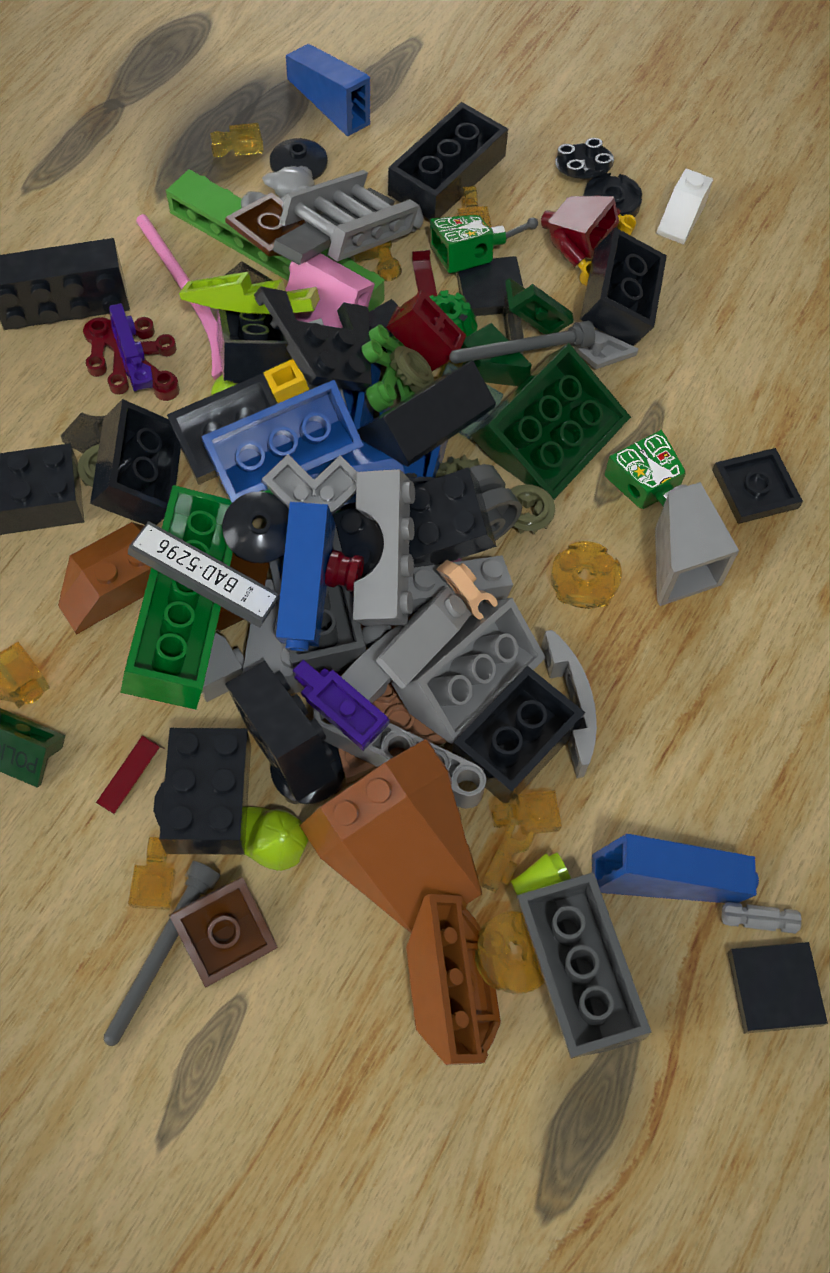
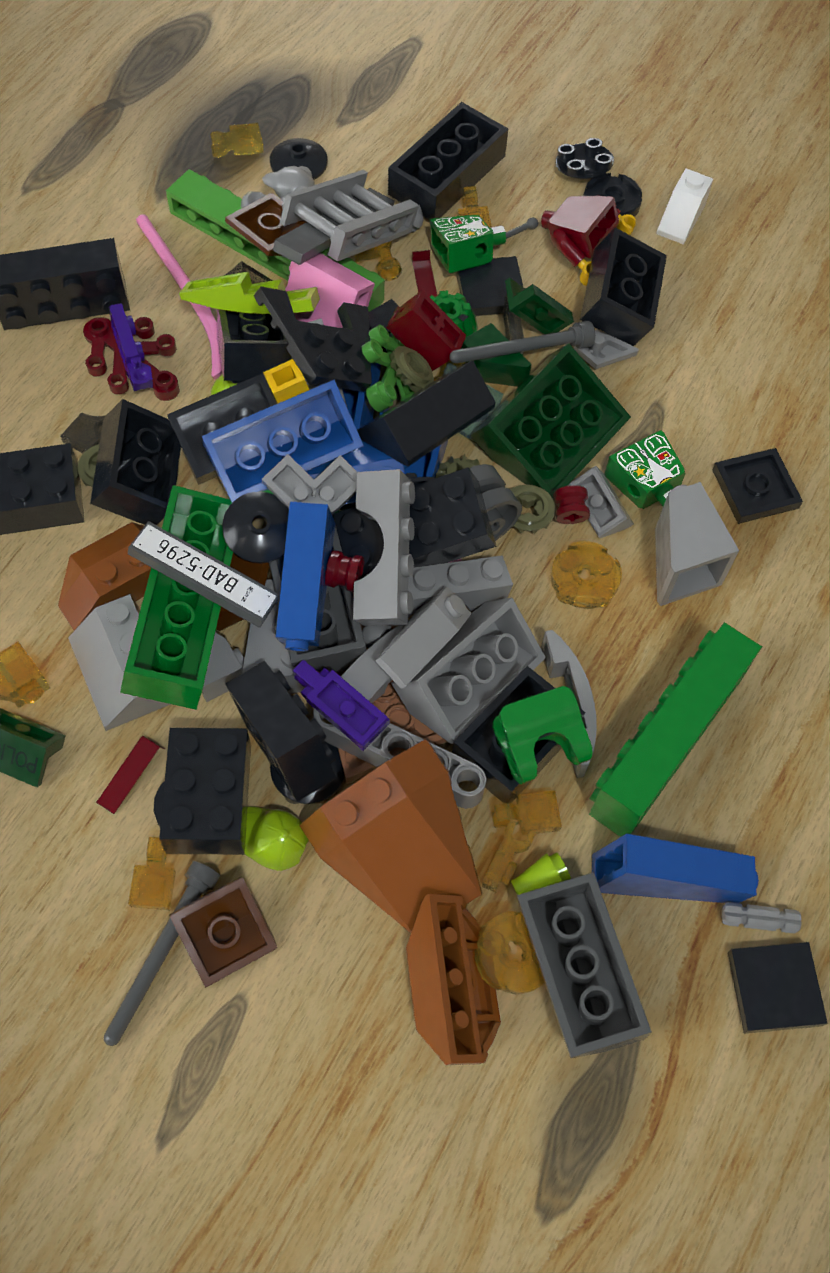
(102, 653): none -> light grey slope
(331, 86): blue slope -> none
(461, 581): light nougat plate -> none
(543, 716): none -> green piece
(571, 504): none -> dark red wheel
(605, 508): none -> light grey slope
(672, 729): none -> green brick

